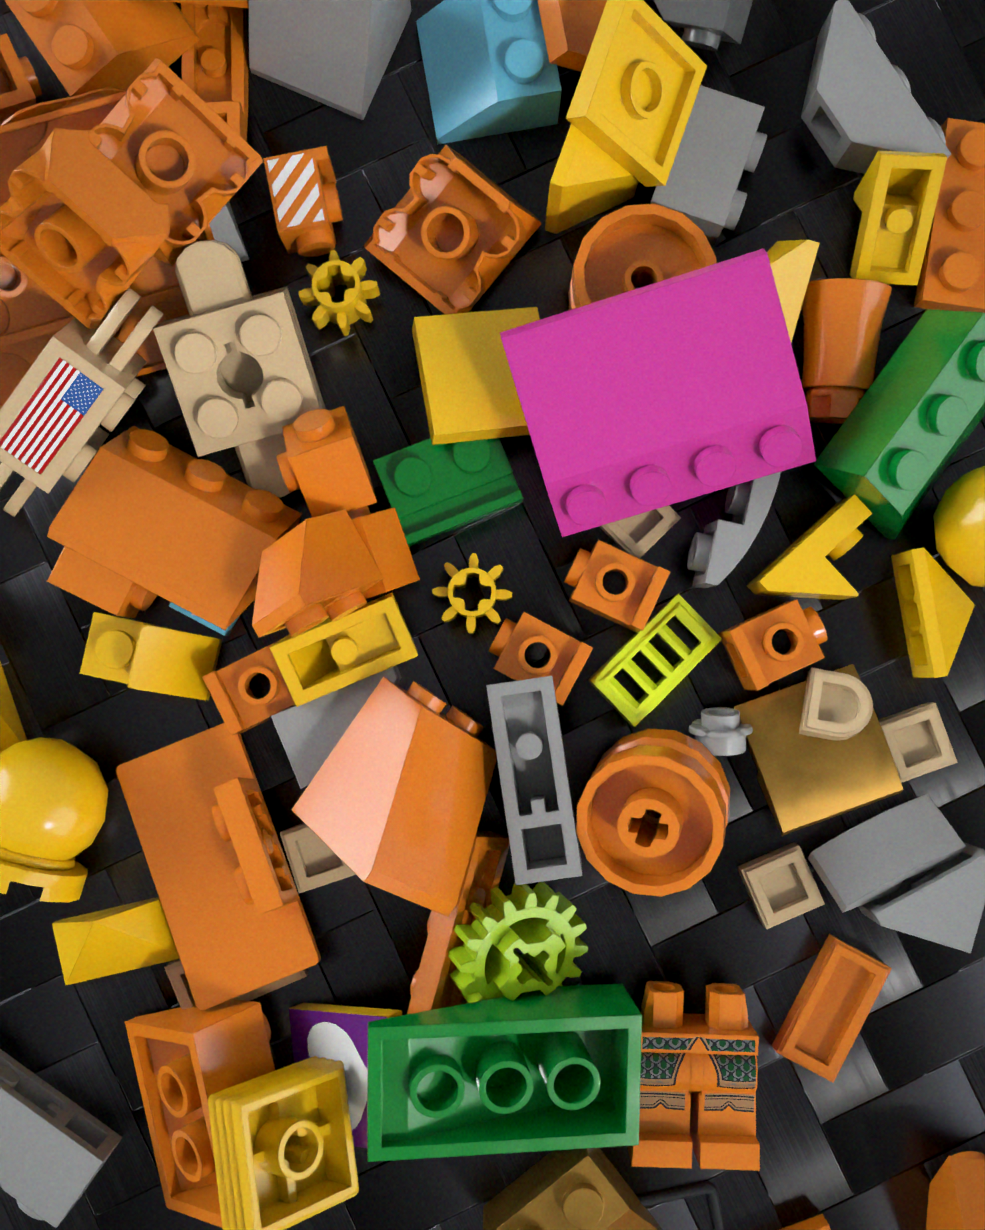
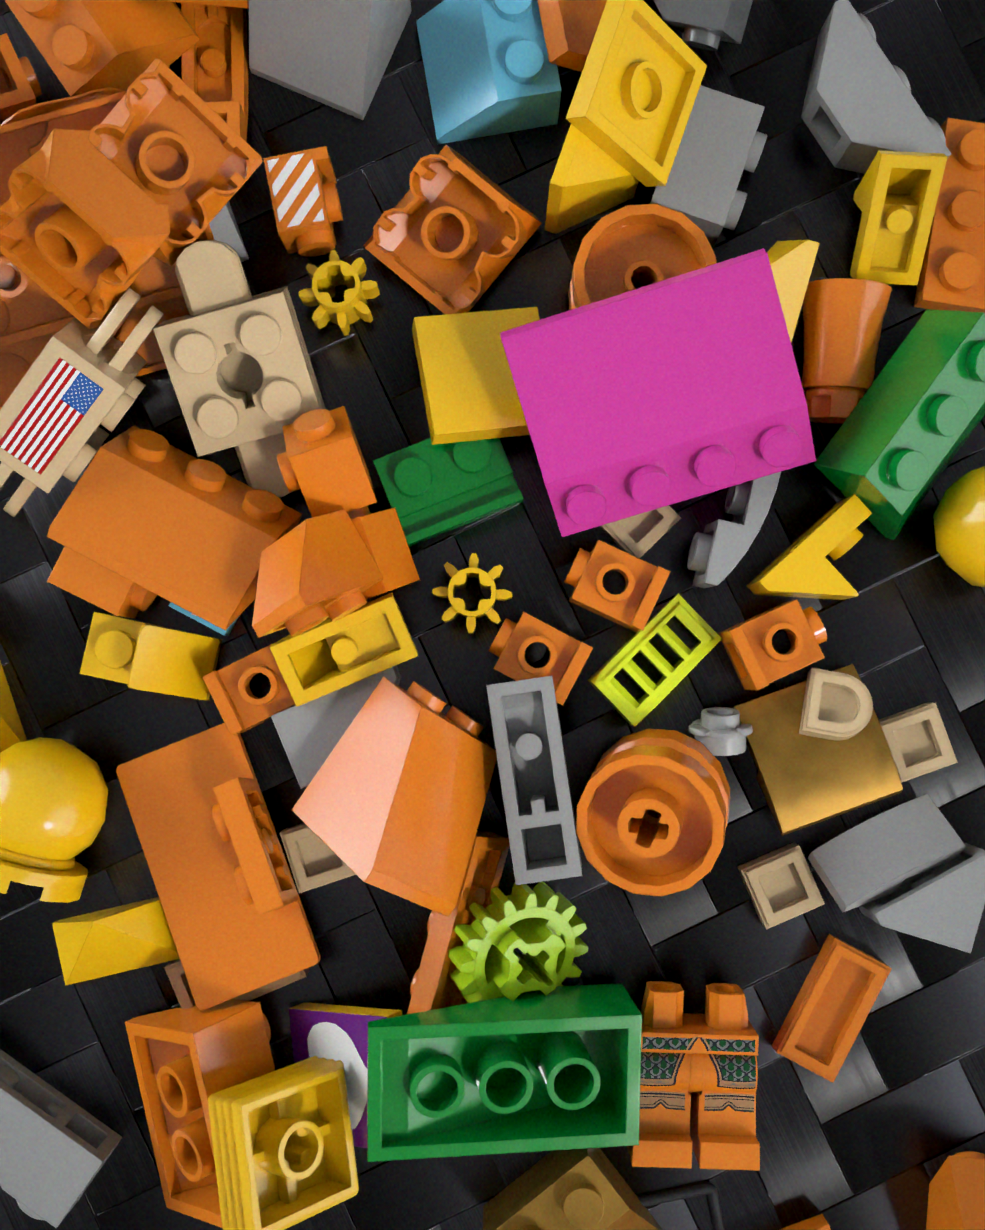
(931, 611): yellow slope -> none

